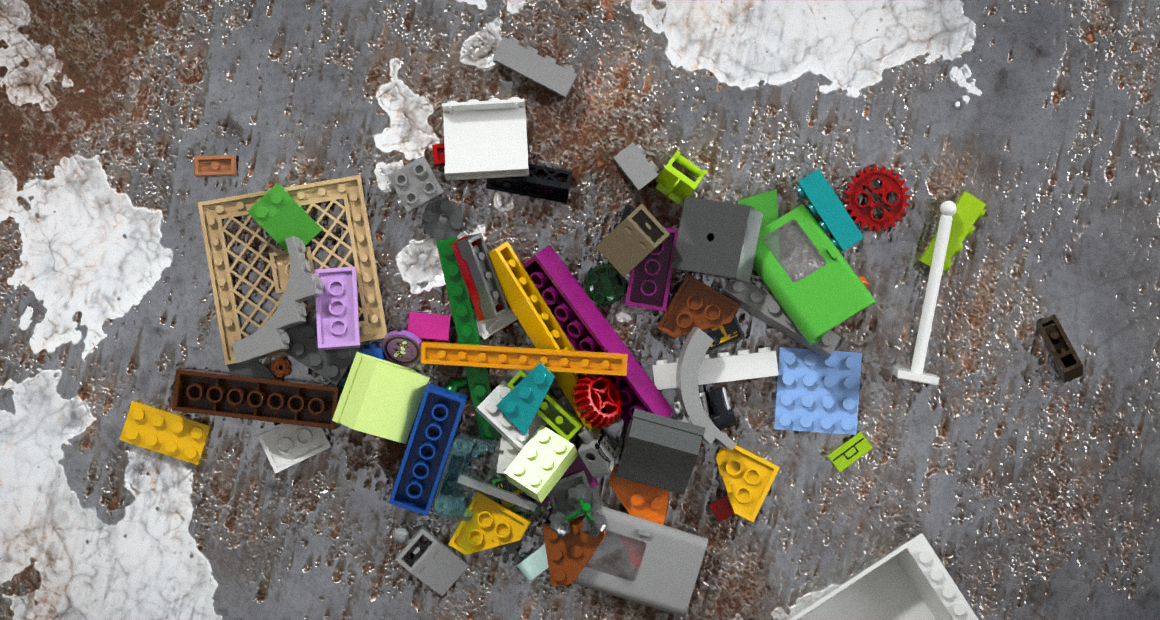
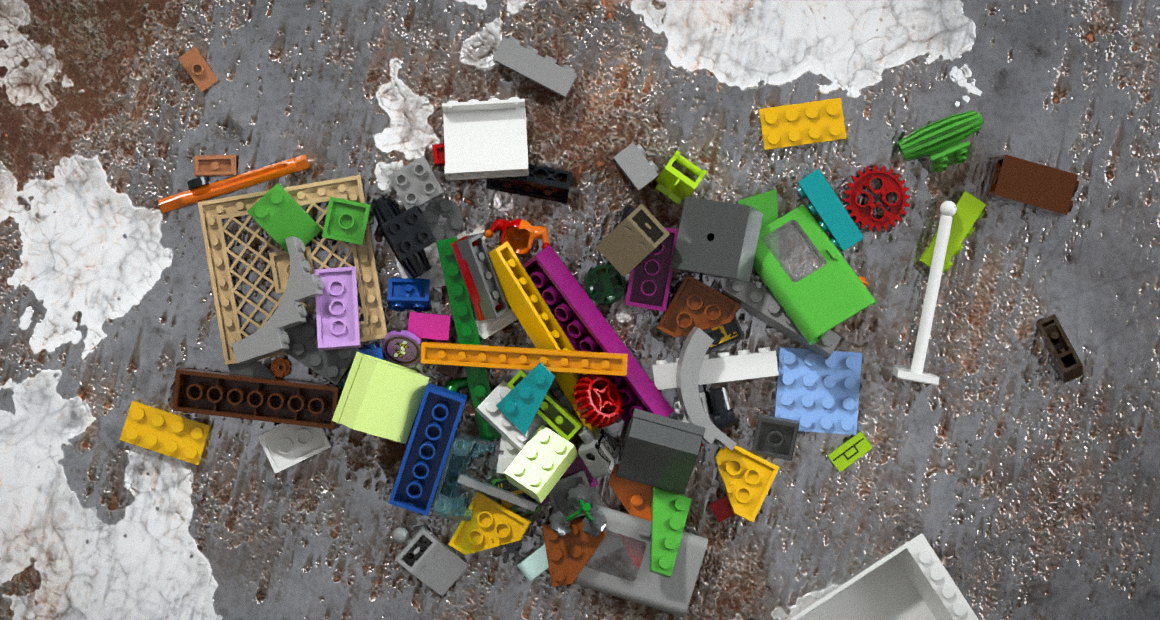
(197, 182): none -> black tile
(198, 69): none -> nougat plate
(233, 183): none -> orange piece
(346, 220): none -> bright green plate
(405, 234): none -> black plate
(408, 294): none -> blue bracket
(519, 234): none -> orange piece
(667, 526): none -> bright green wing
(775, 437): none -> dark grey tile
(802, 124): none -> yellow plate
(942, 140): none -> bright green plate
(1033, 185): none -> reddish brown brick

